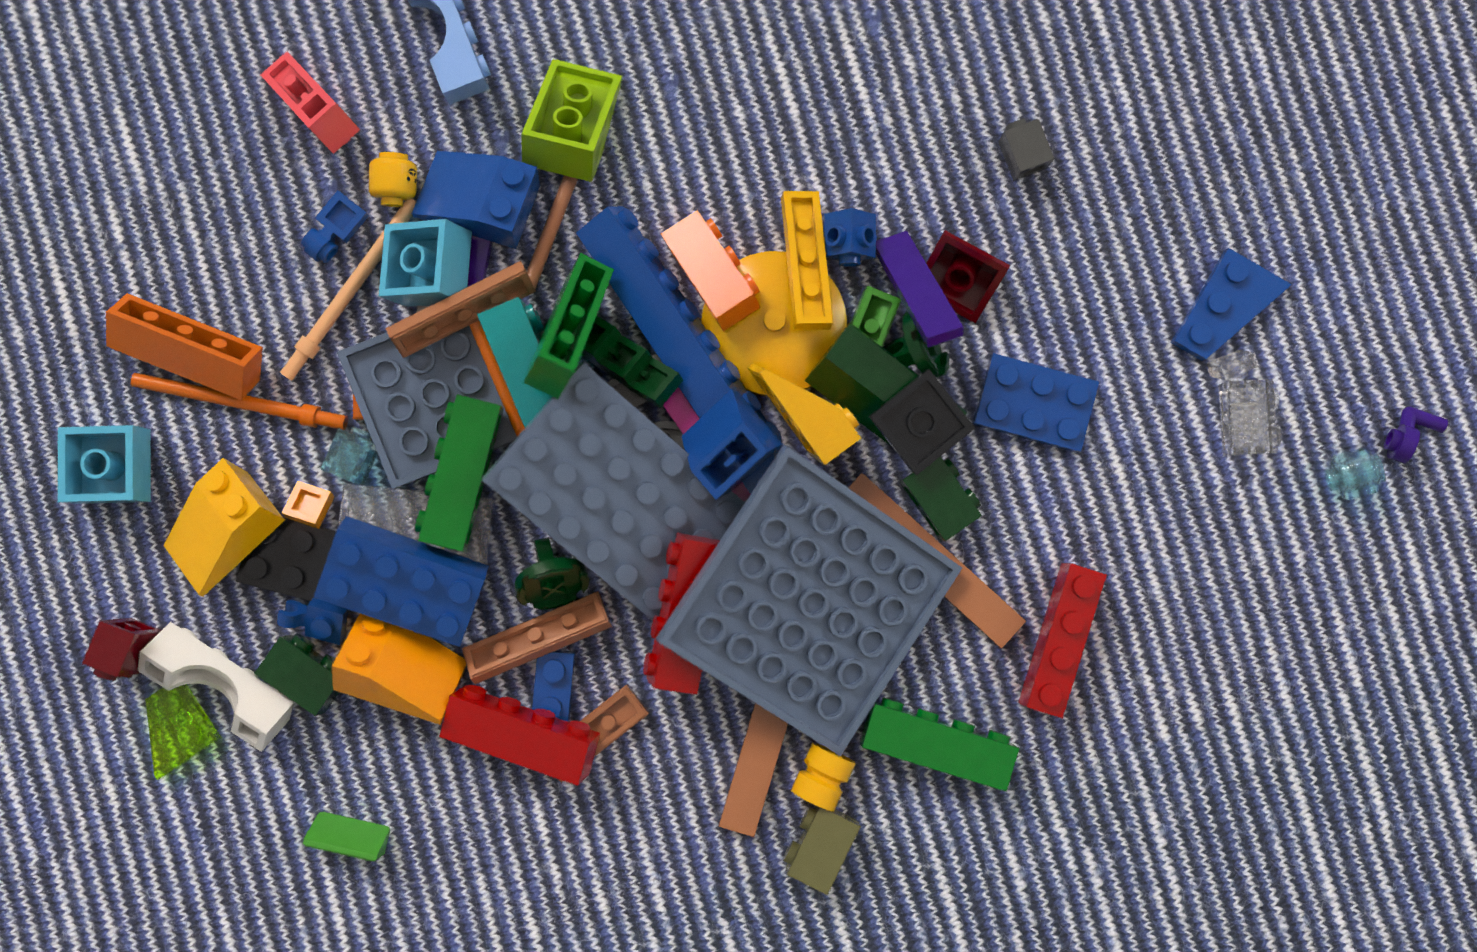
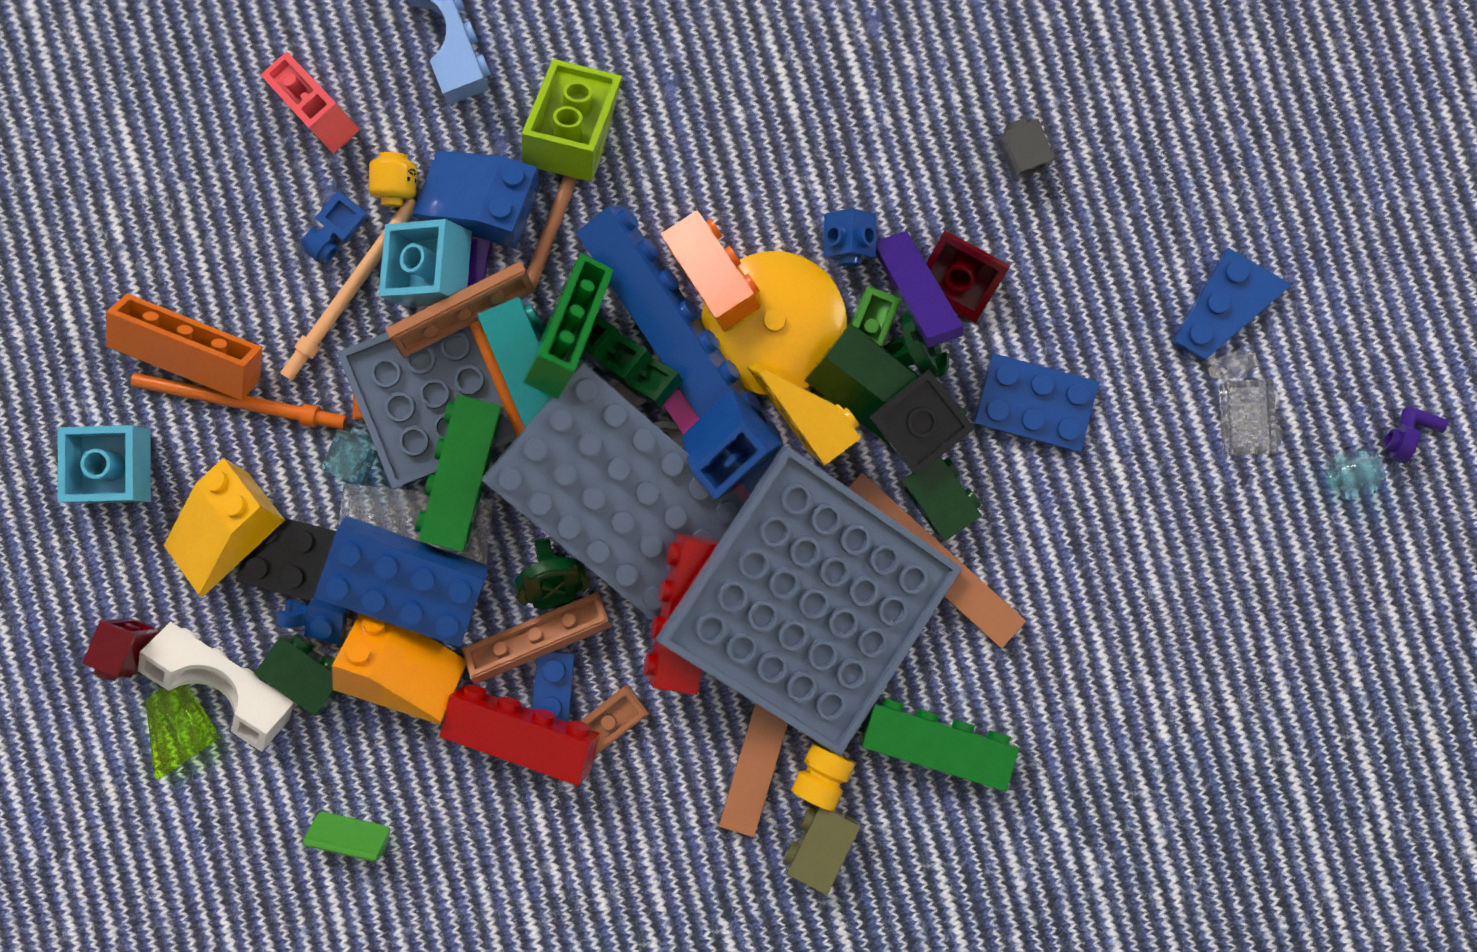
(308, 504): plate -> none
(806, 260): yellow plate -> none
(1062, 639): red brick -> none

